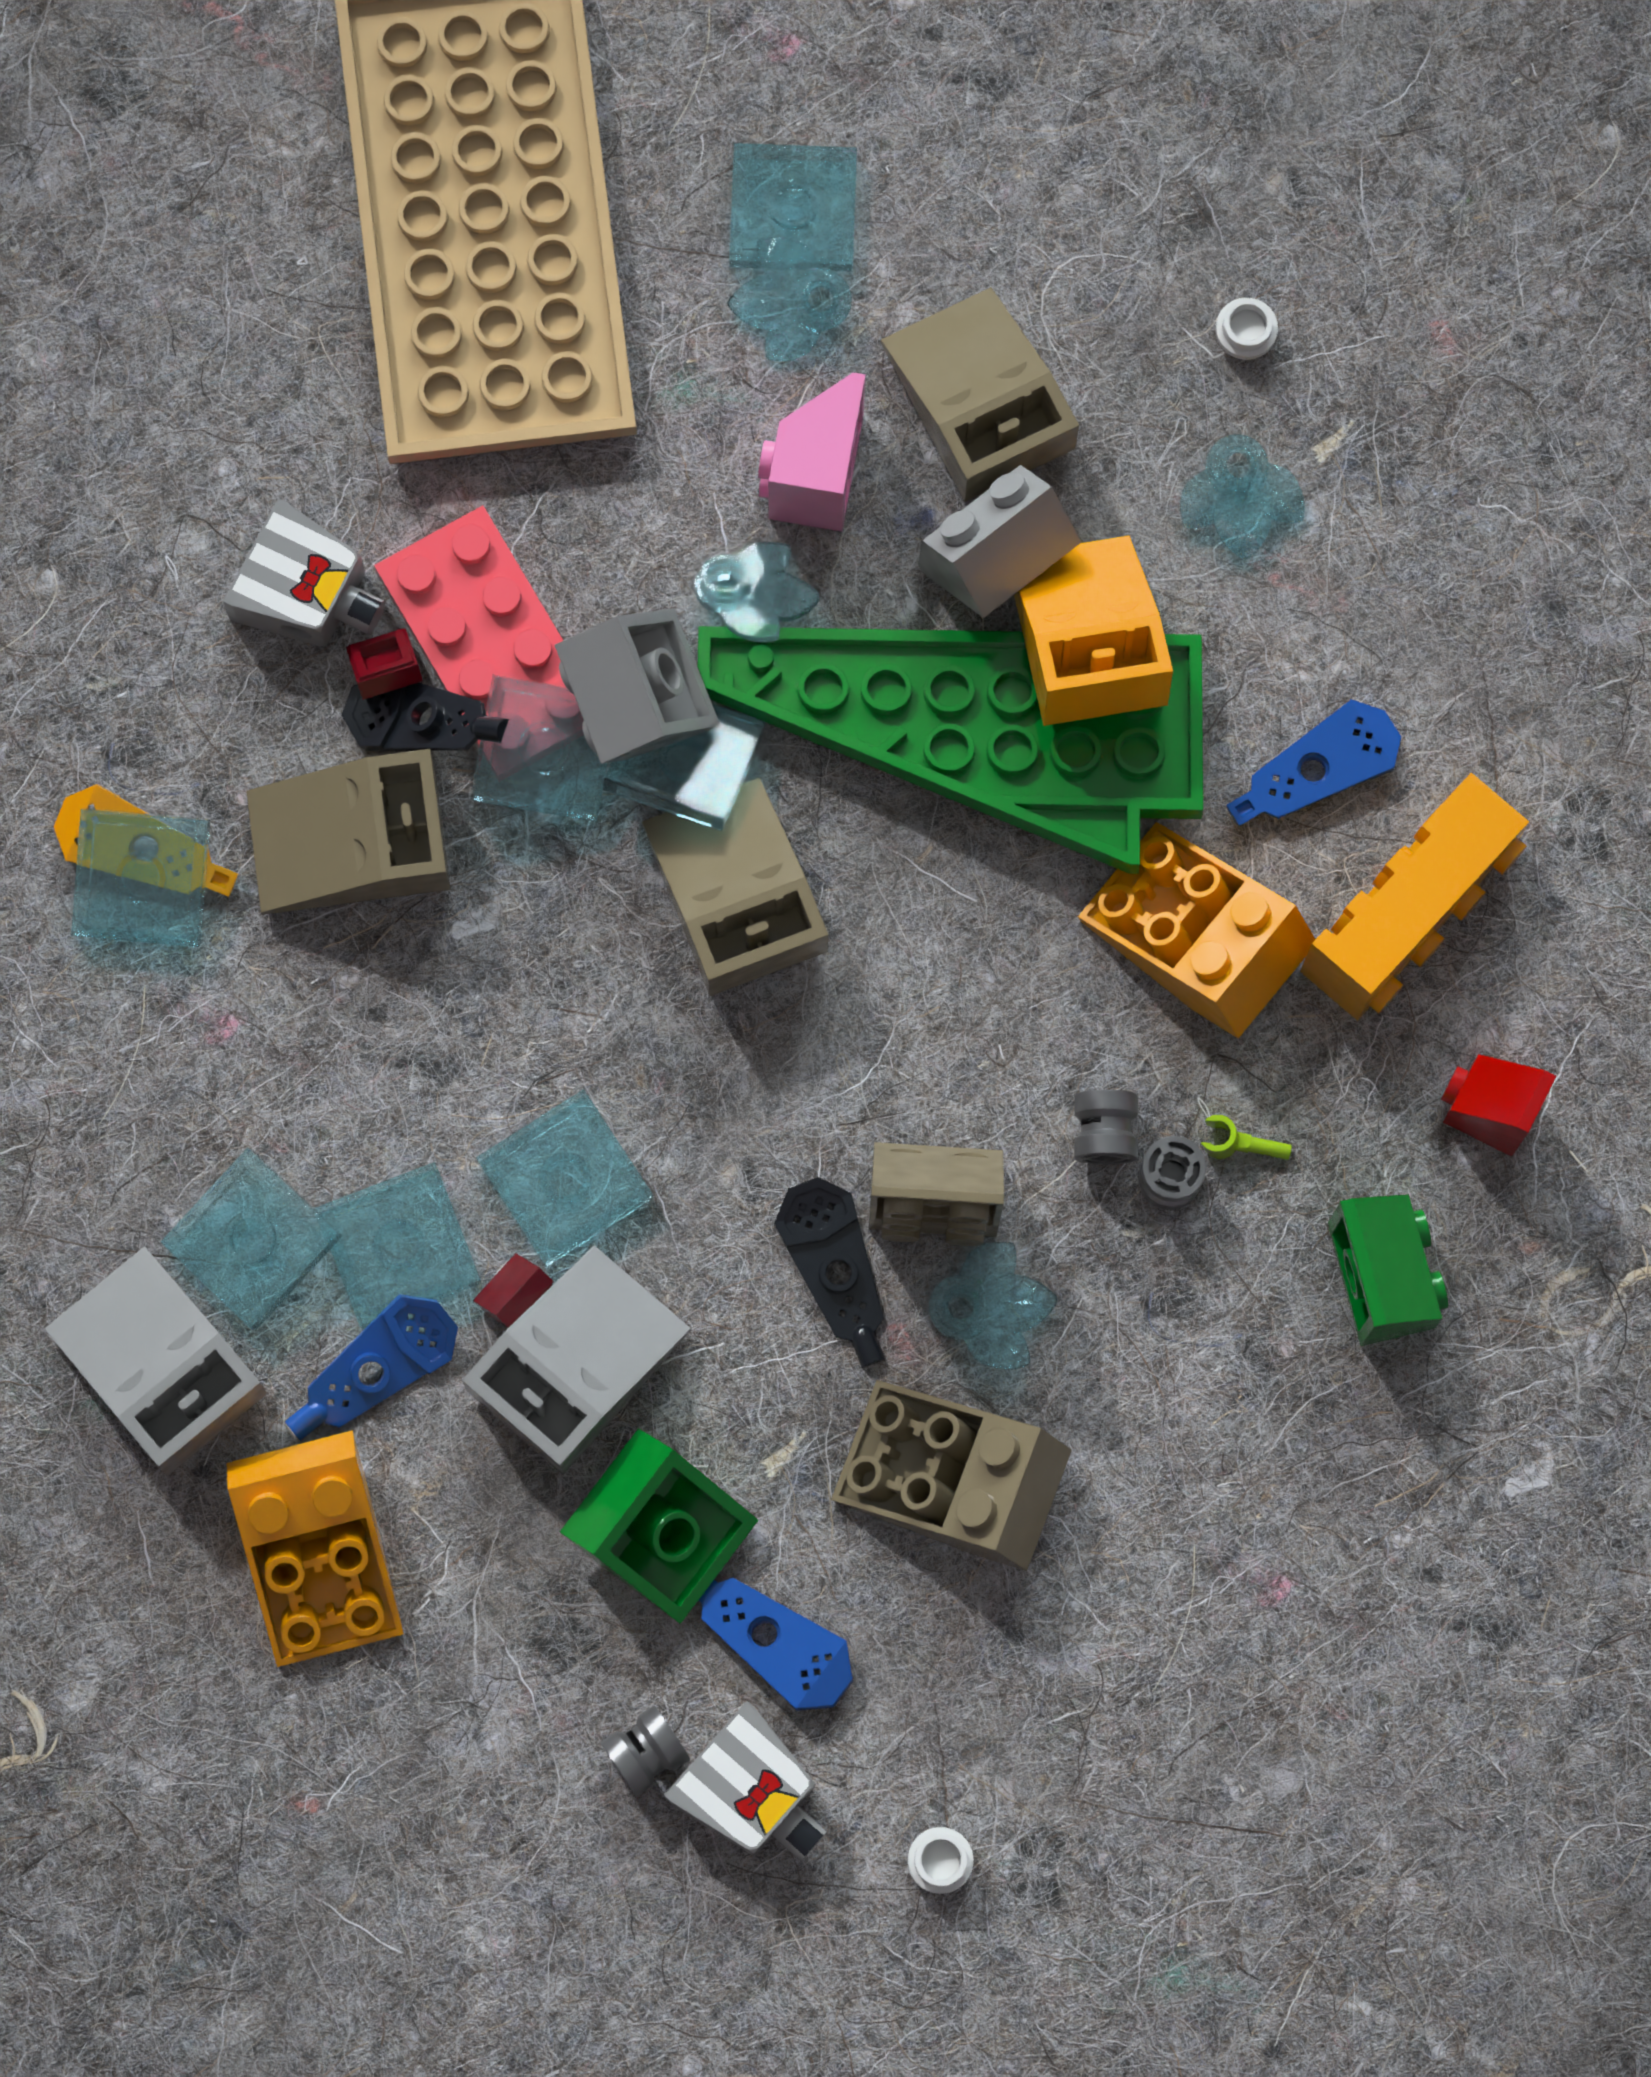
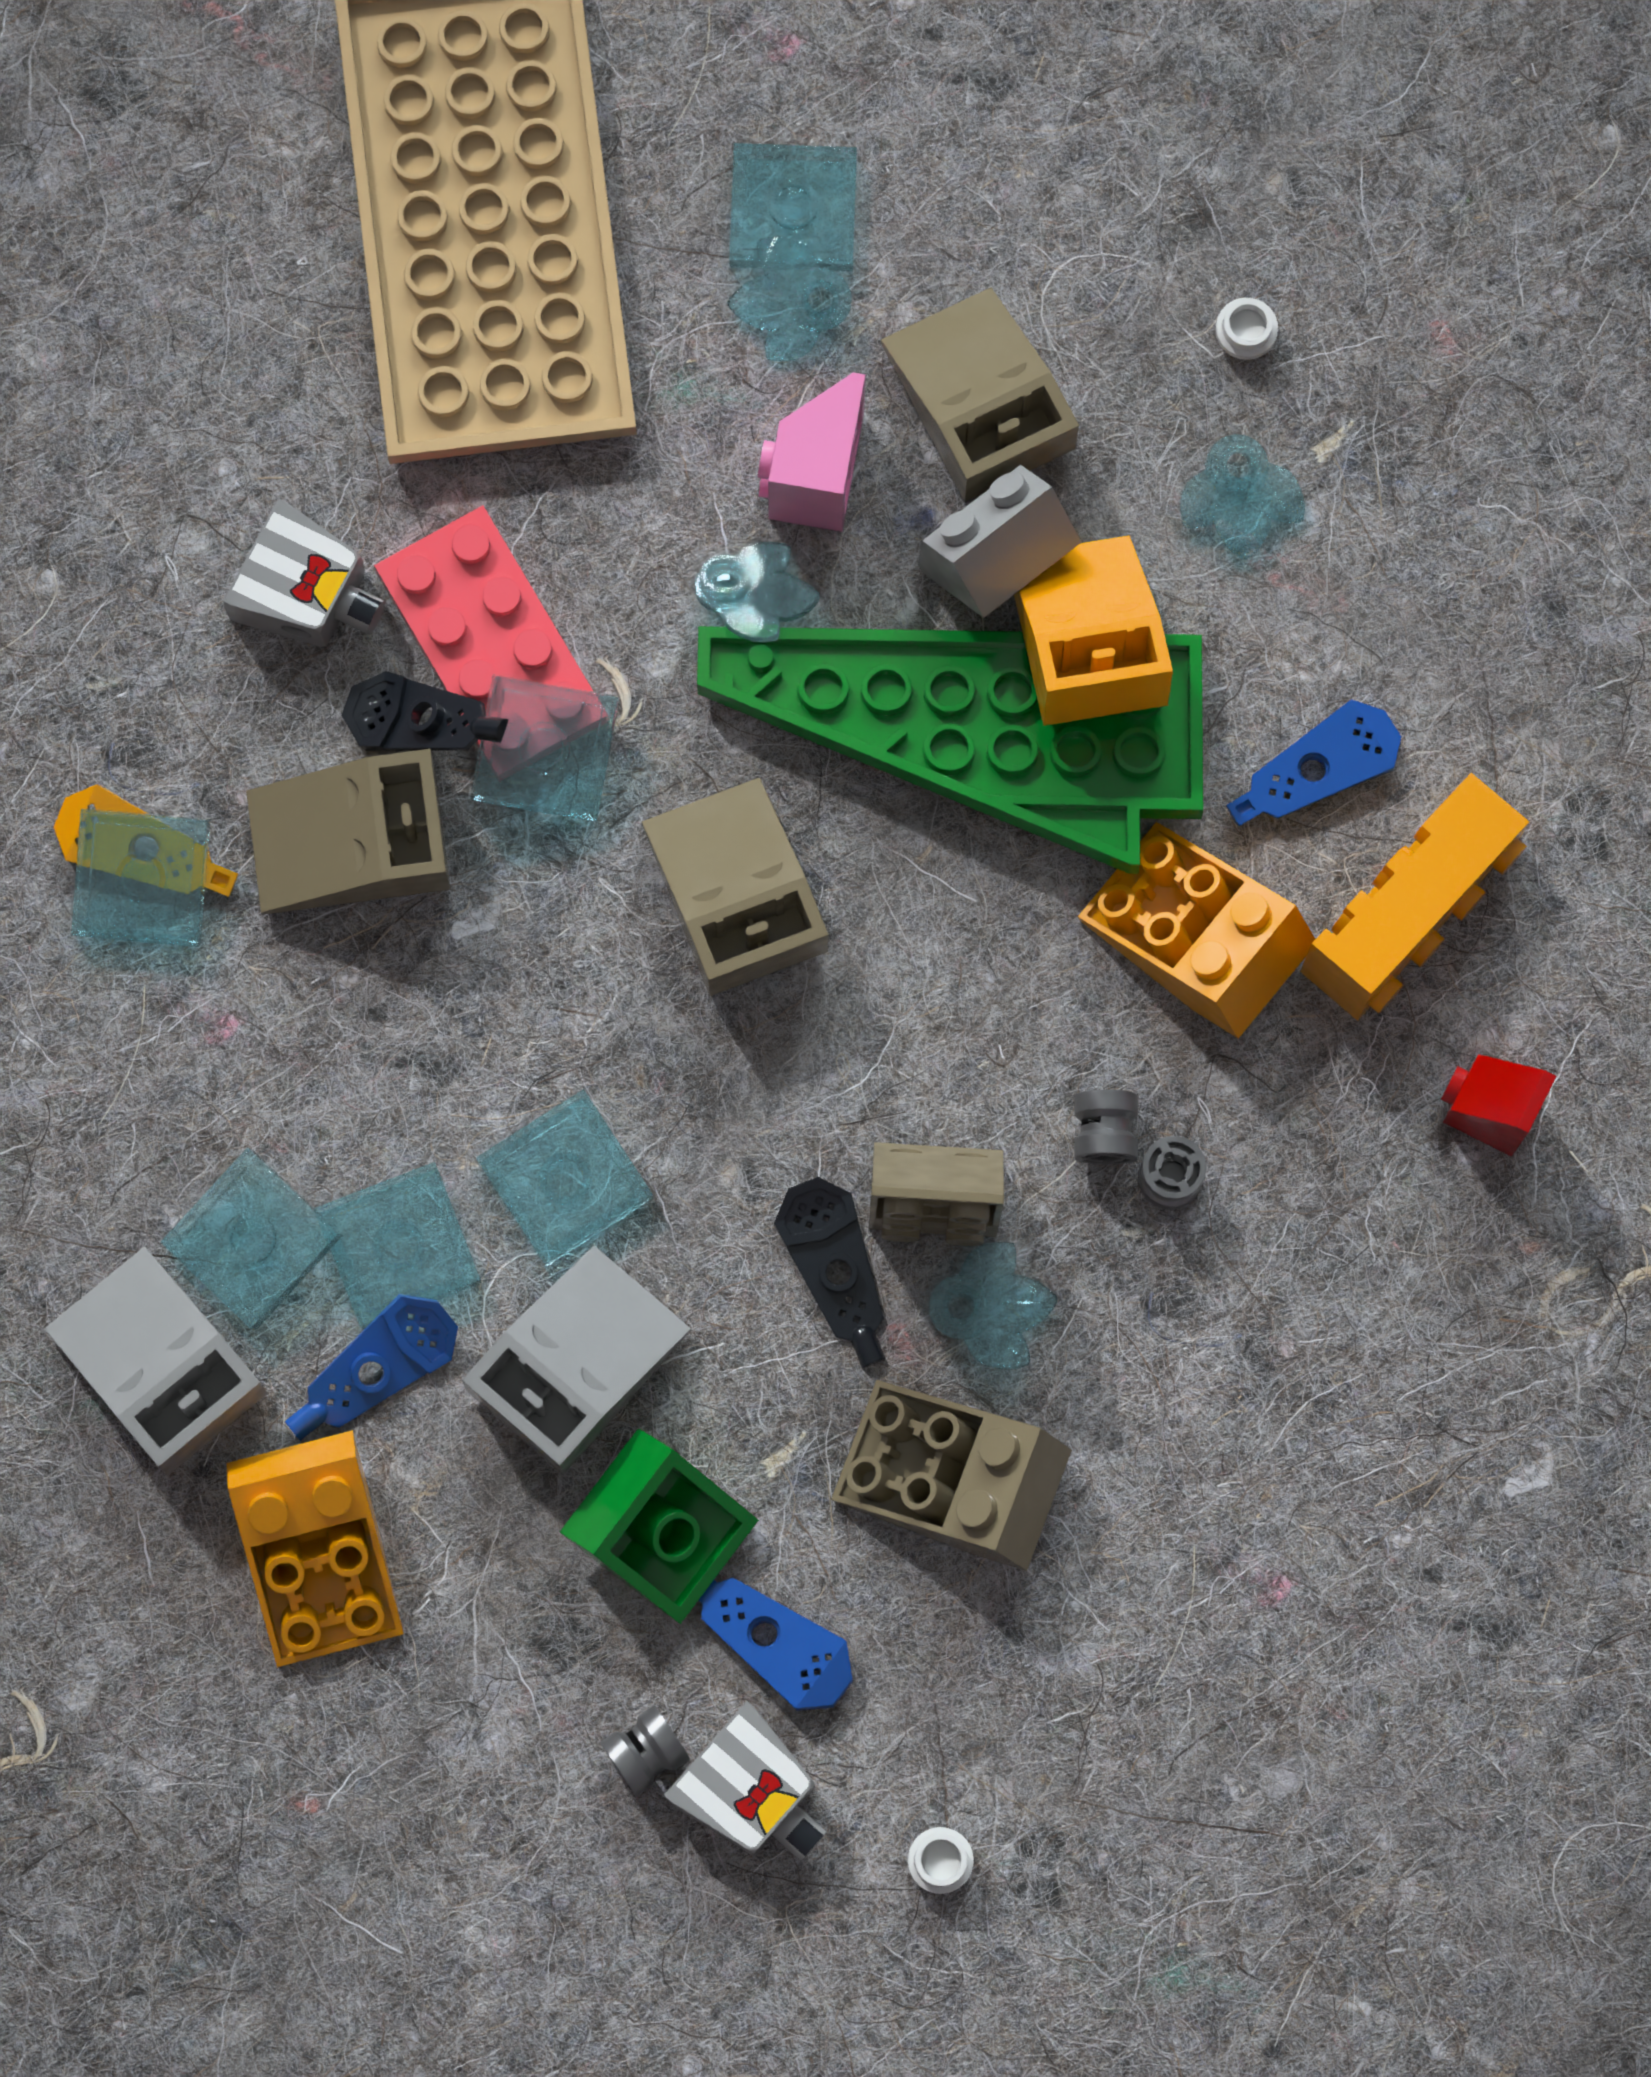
(384, 663): dark red tile -> none
(513, 1290): dark red tile -> none
(635, 684): light grey slope -> none
(693, 776): clear light blue tile -> none
(1242, 1142): lime hand -> none
(1386, 1267): green slope -> none

